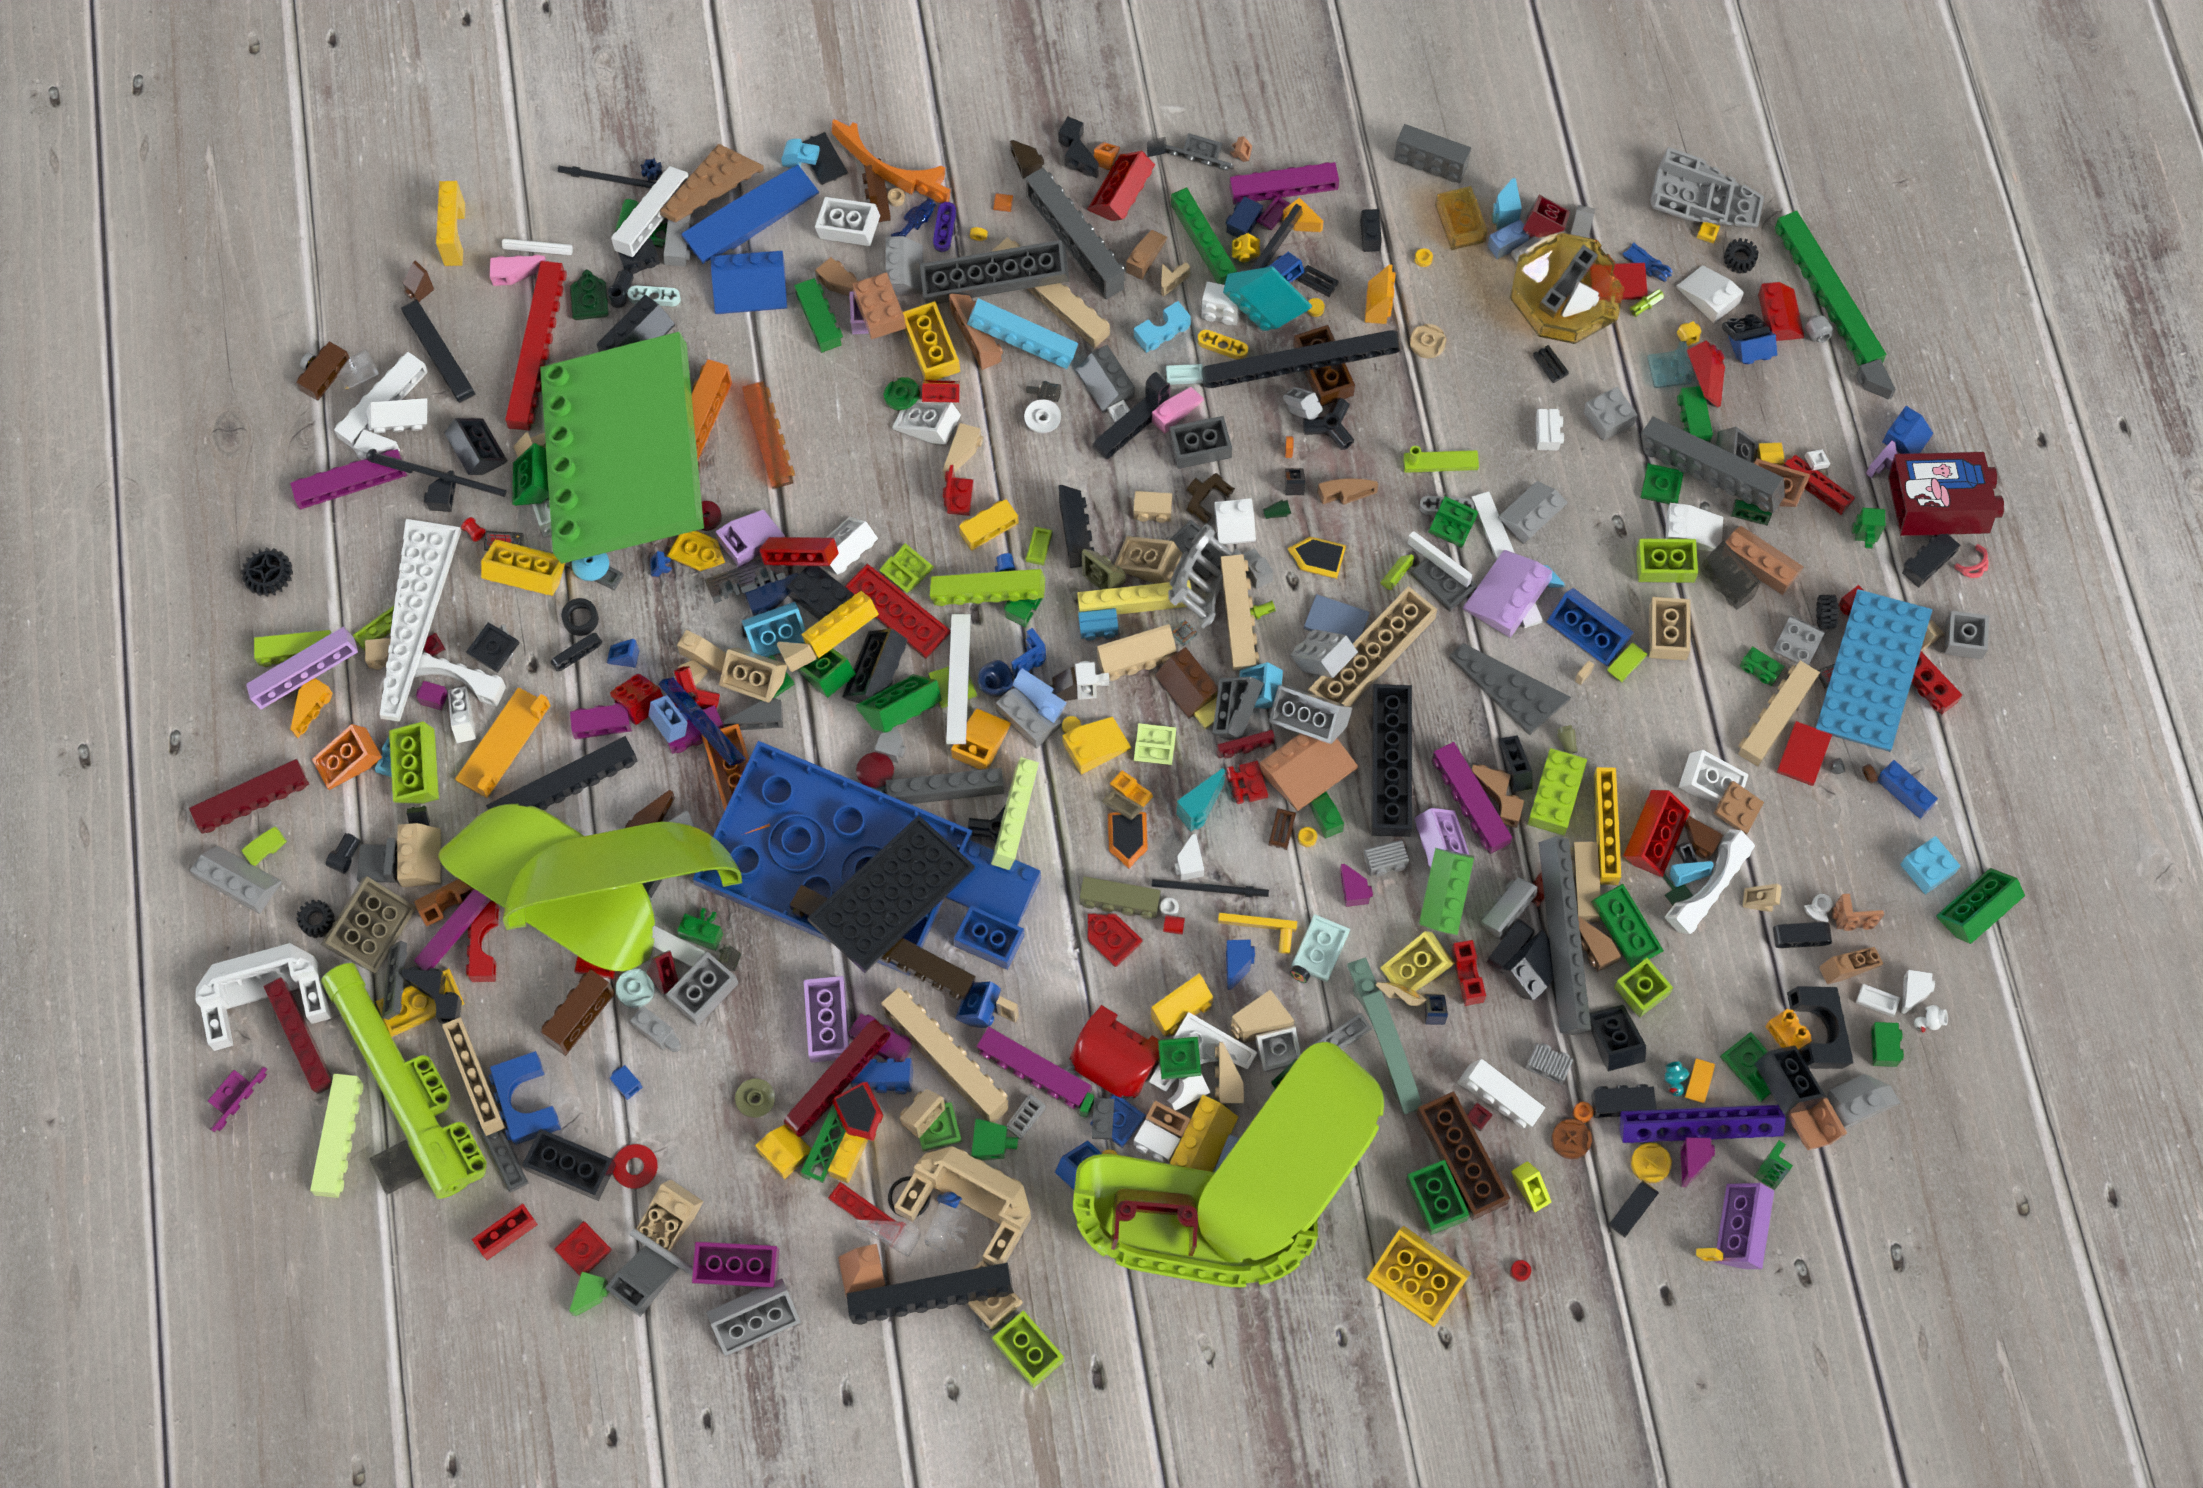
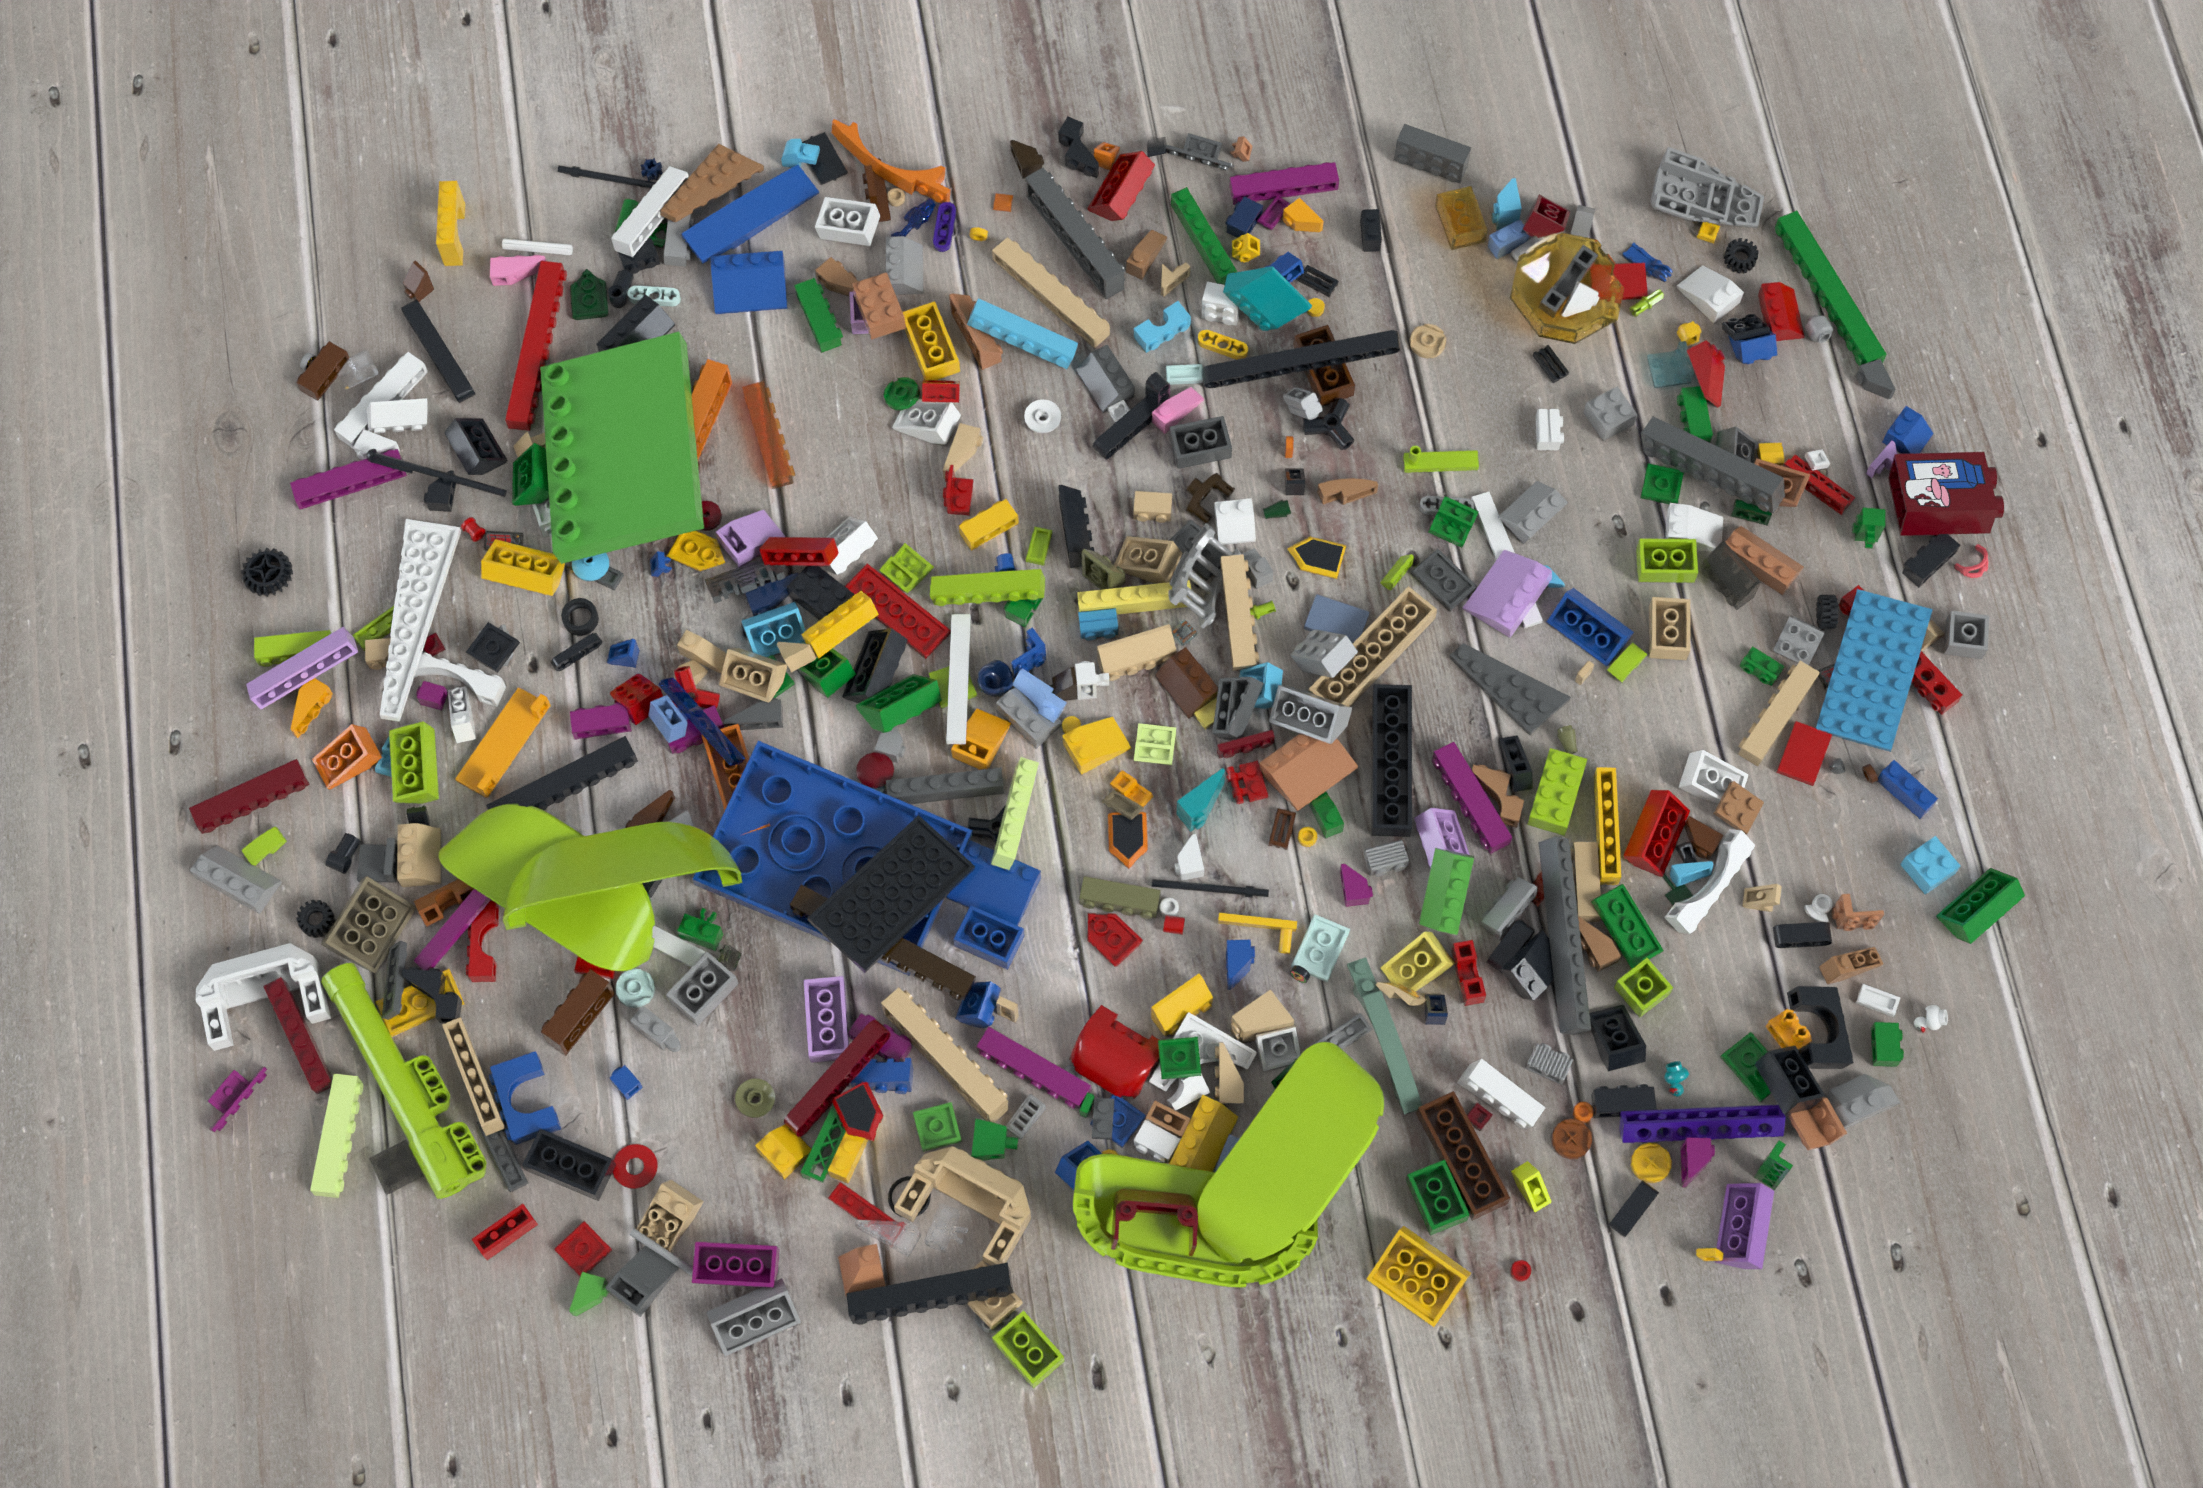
(663, 972): dark red slope -> none
(922, 1112): tan slope -> none
(949, 1198): blue piece -> none
(995, 272): dark grey brick -> none
(1046, 391): clear smoke piece -> none
(1278, 237): black tile -> none
(1380, 296): light orange slope -> none
(1423, 257): yellow tile -> none
(1440, 559): white tile -> none
(1700, 1080): light orange slope -> none
(1916, 989): white slope -> none

